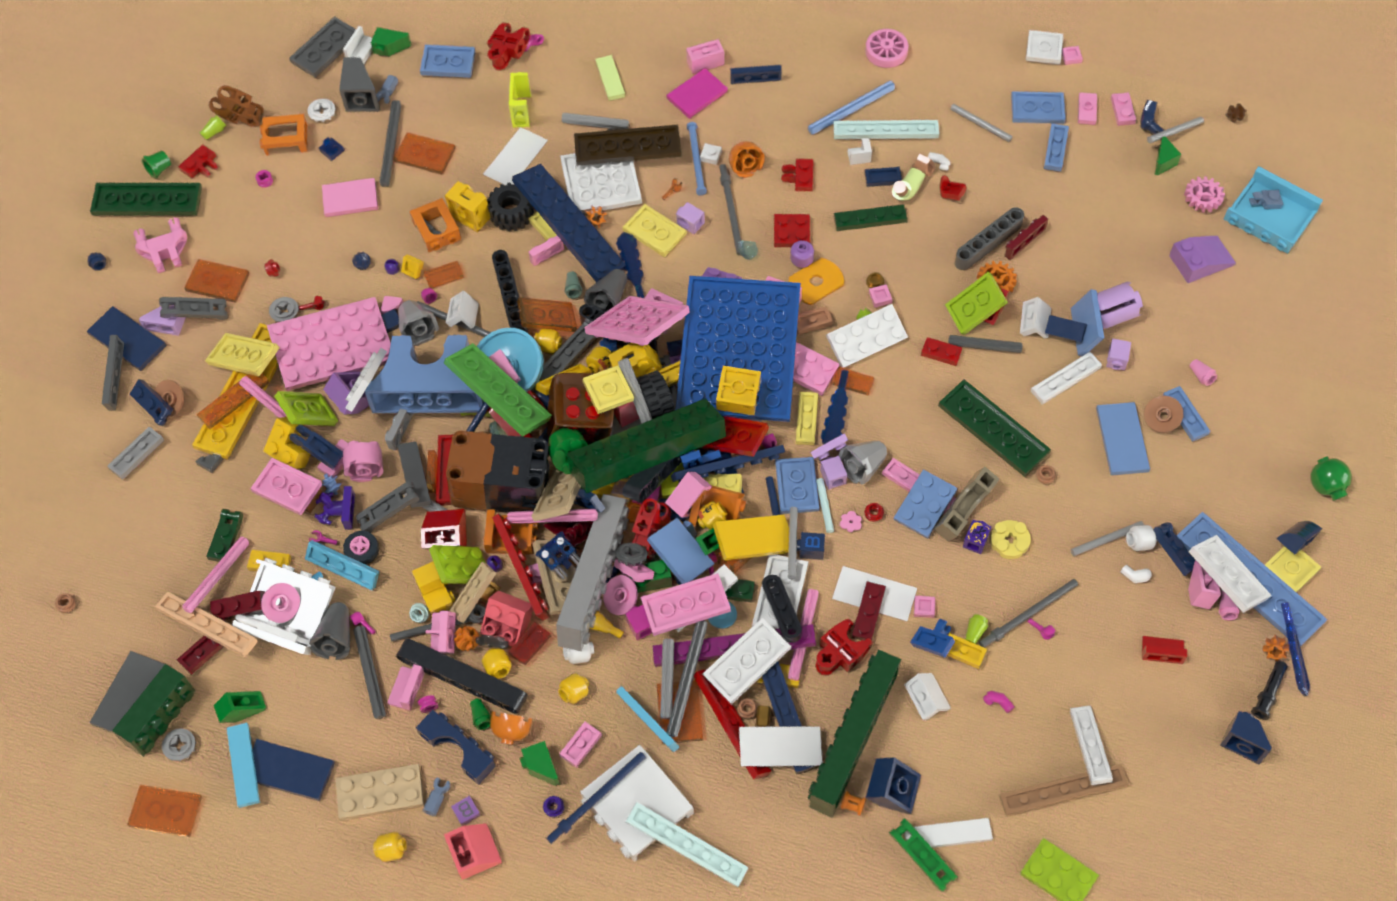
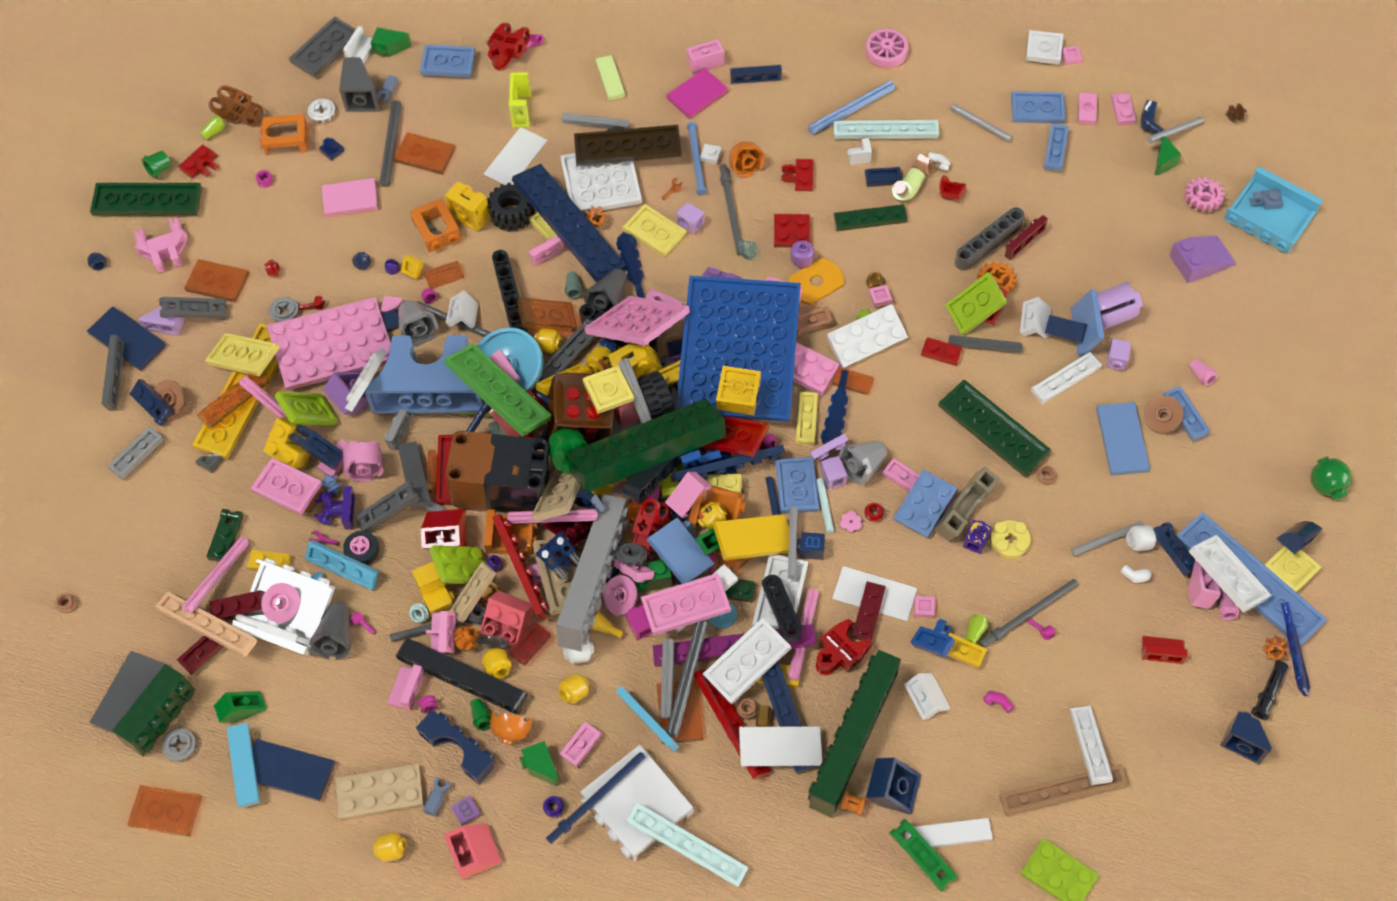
(369, 672): dark grey axle -> none

